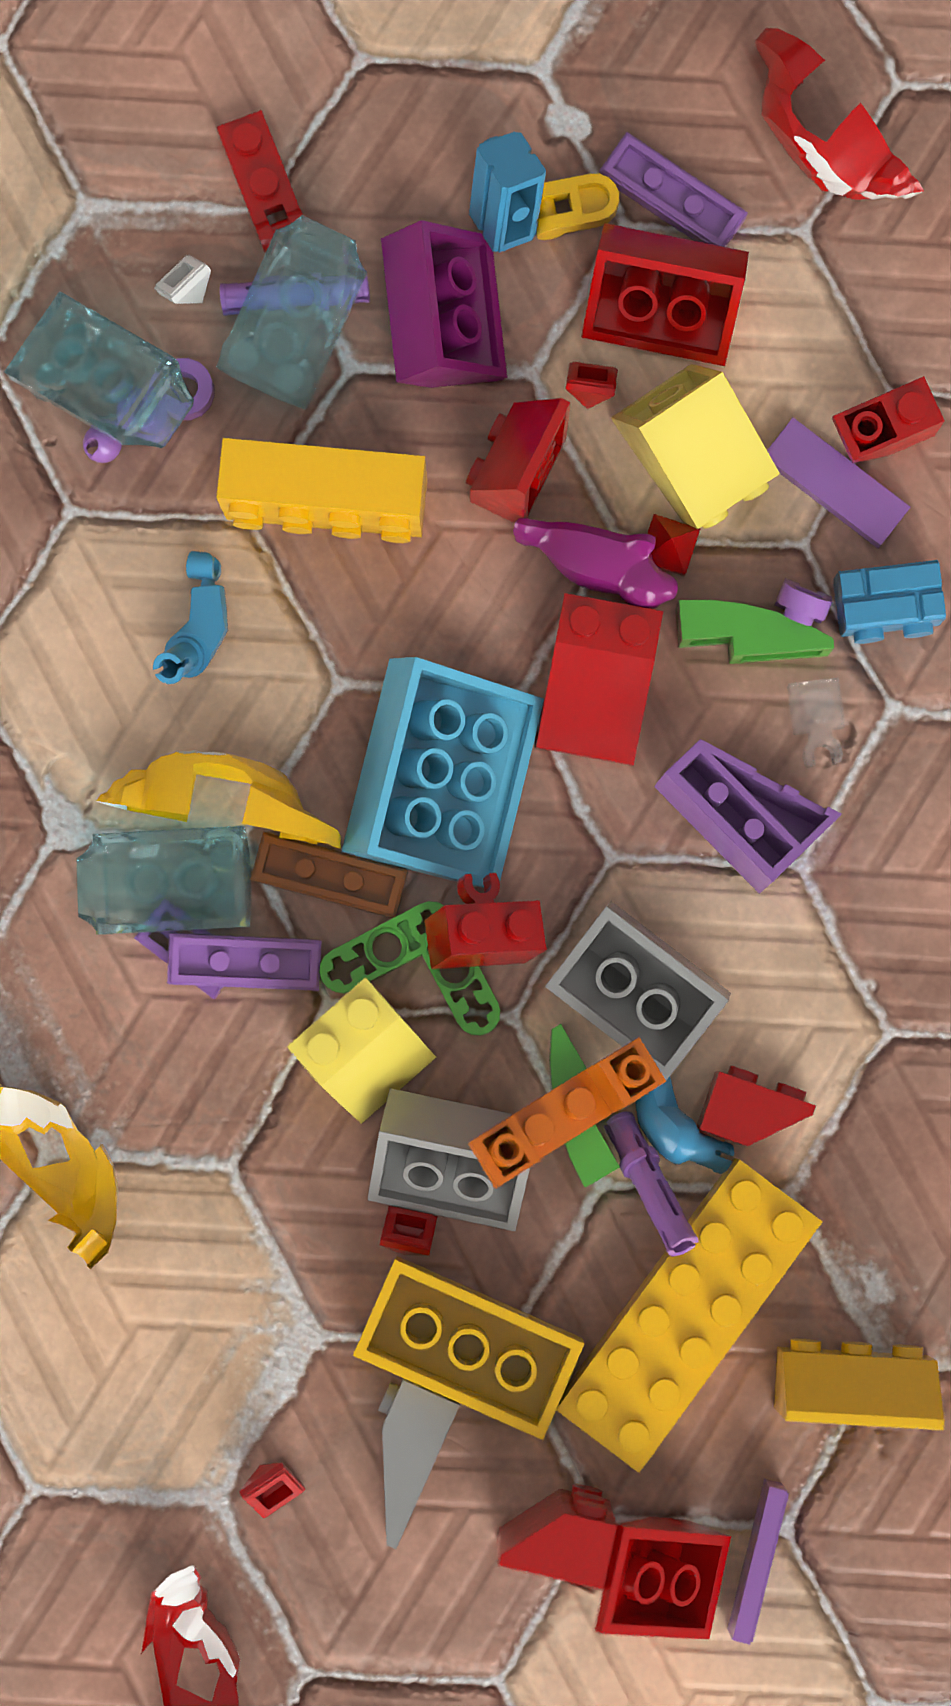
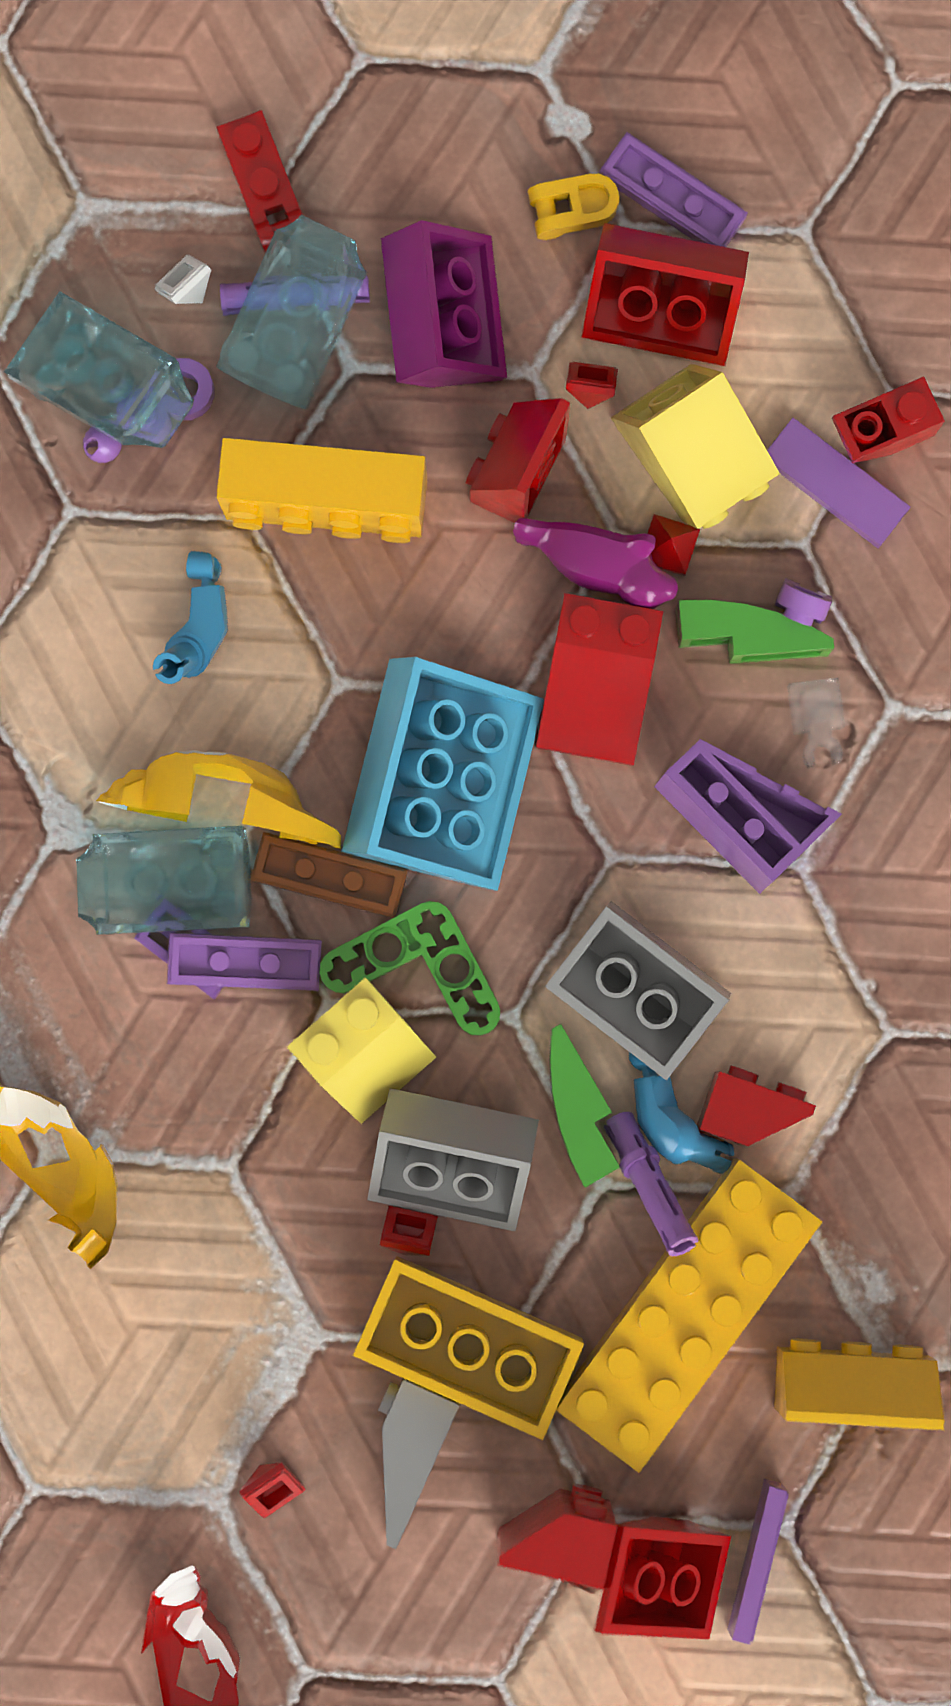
(484, 930): red brick -> none
(506, 191): dark azure brick -> none
(566, 1112): orange slope -> none
(856, 155): red animal -> none
(889, 600): dark azure brick -> none

